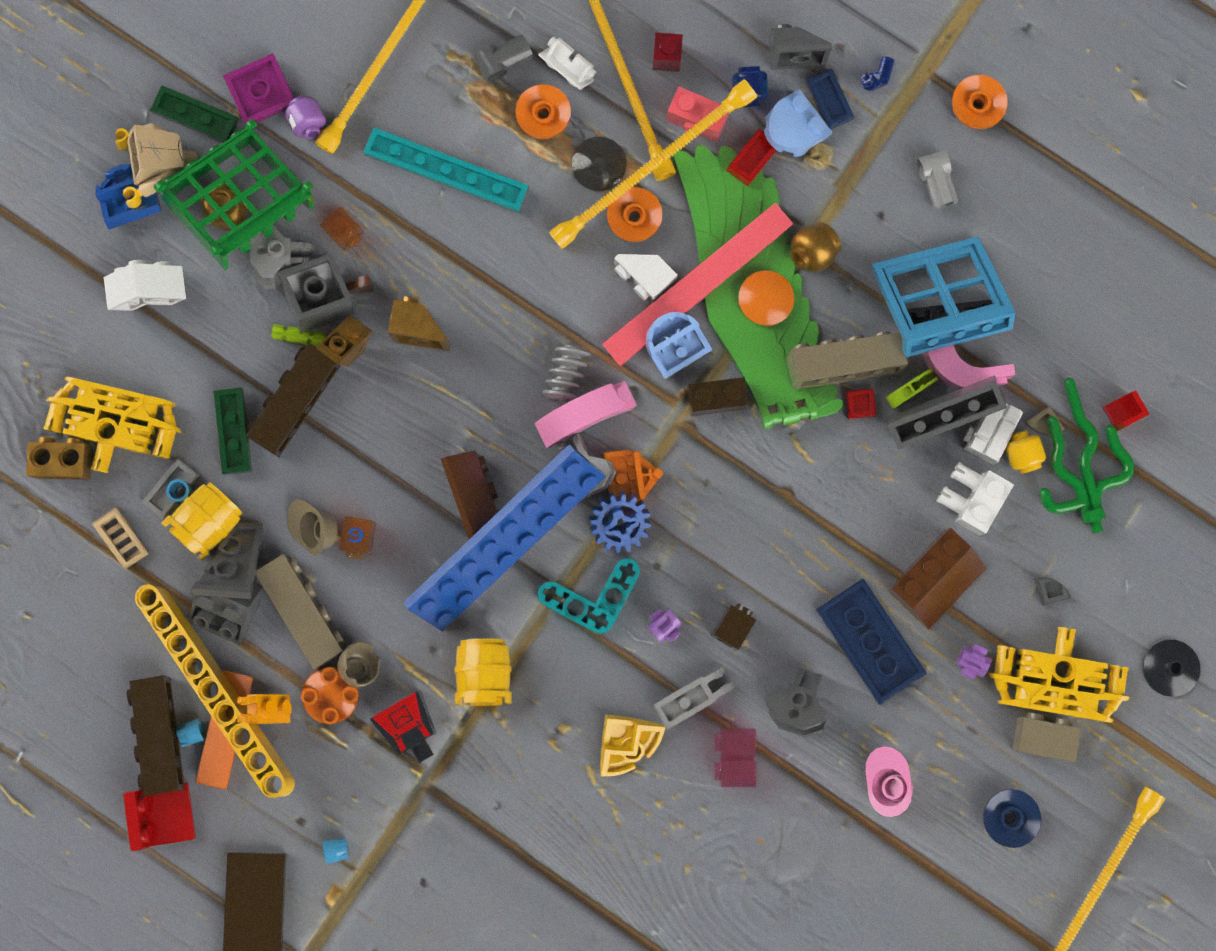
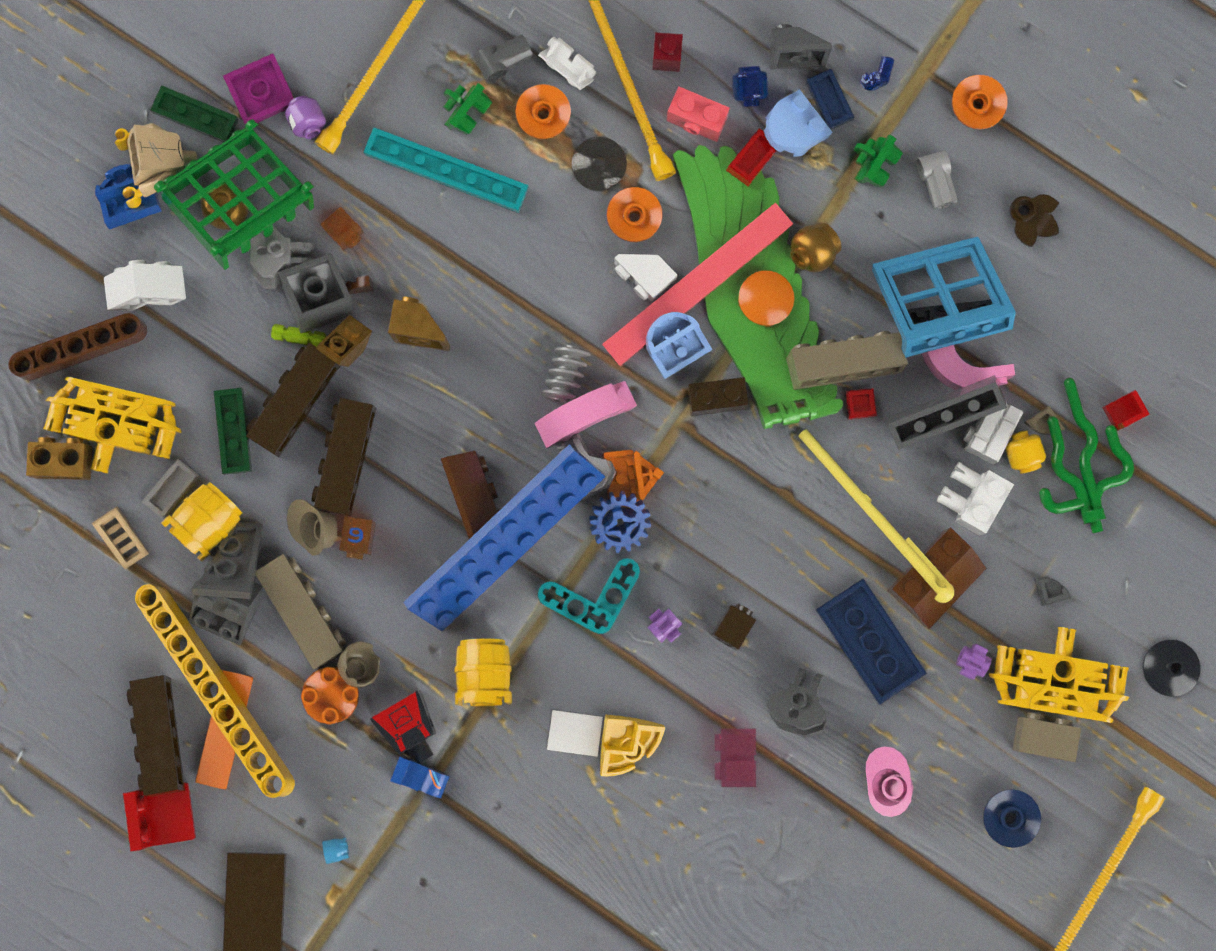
(64, 347): none -> reddish brown beam
(173, 487): dark azure hose -> none
(191, 732): dark azure hose -> none
(265, 708): light orange hinge -> none
(344, 457): none -> dark brown brick
(419, 777): none -> blue leg
(473, 98): none -> green hips
(574, 733): none -> white sticker
(690, 699): light grey hinge -> none
(739, 96): yellow hose -> none
(872, 157): none -> green hips
(907, 548): none -> light yellow bar
(912, 388): lime piece -> none
(1038, 218): none -> dark brown plate

